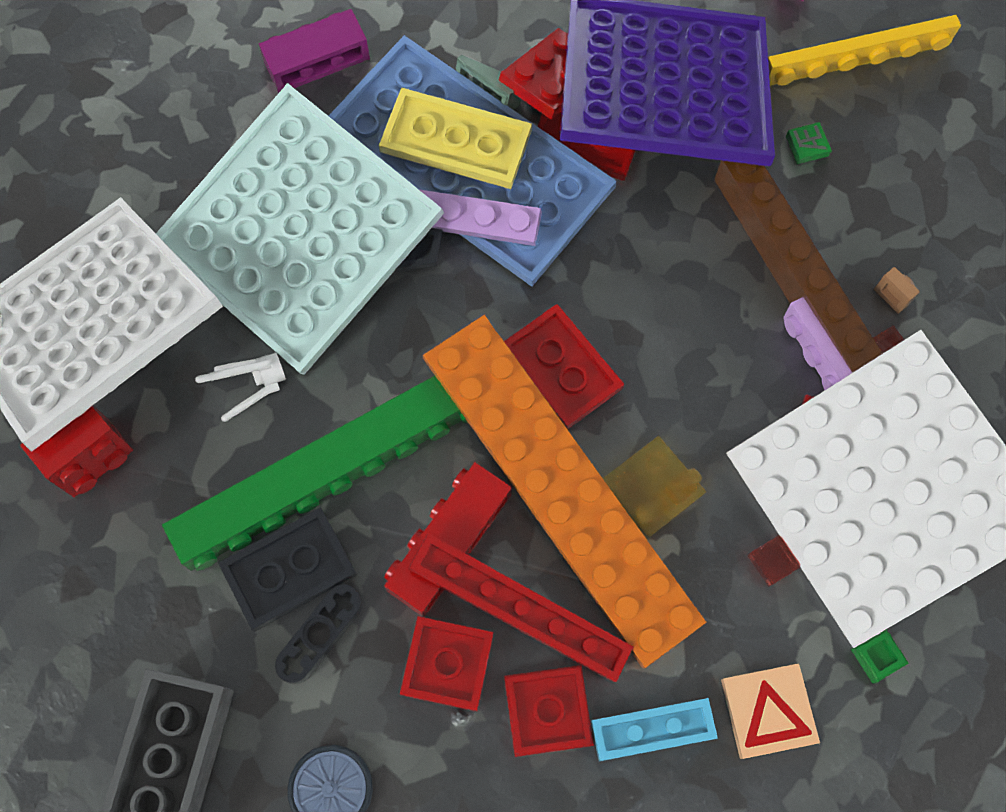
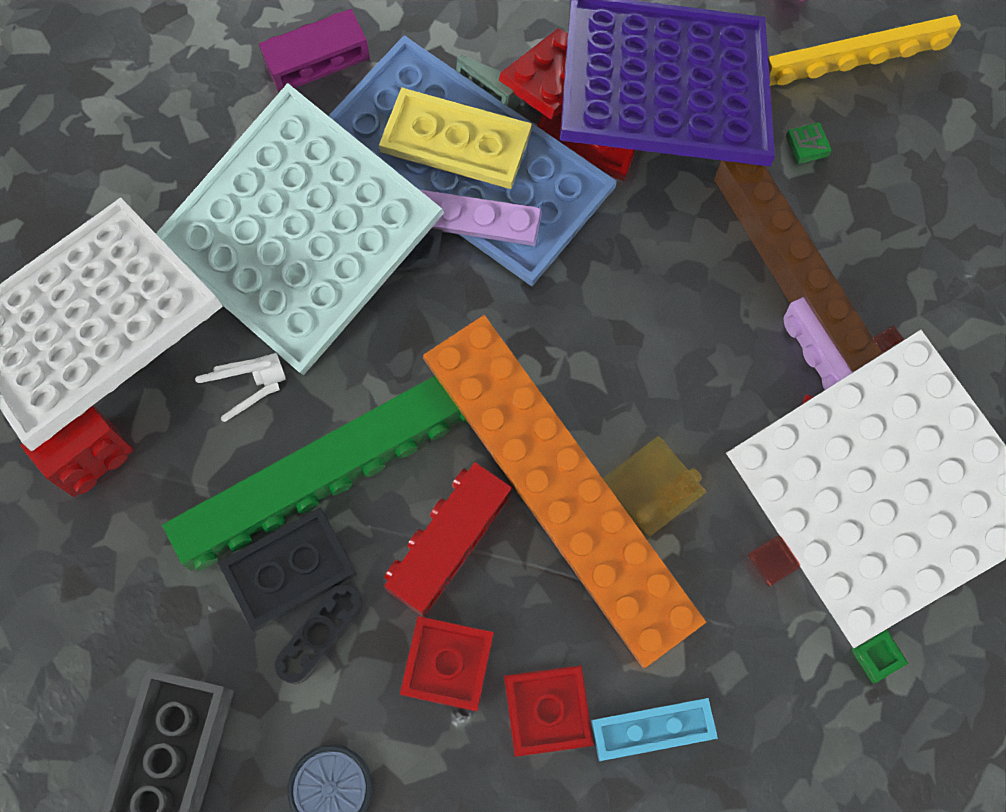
(520, 607): red plate -> none
(564, 366): red plate -> none
(770, 711): light nougat tile -> none
(897, 290): medium nougat plate -> none

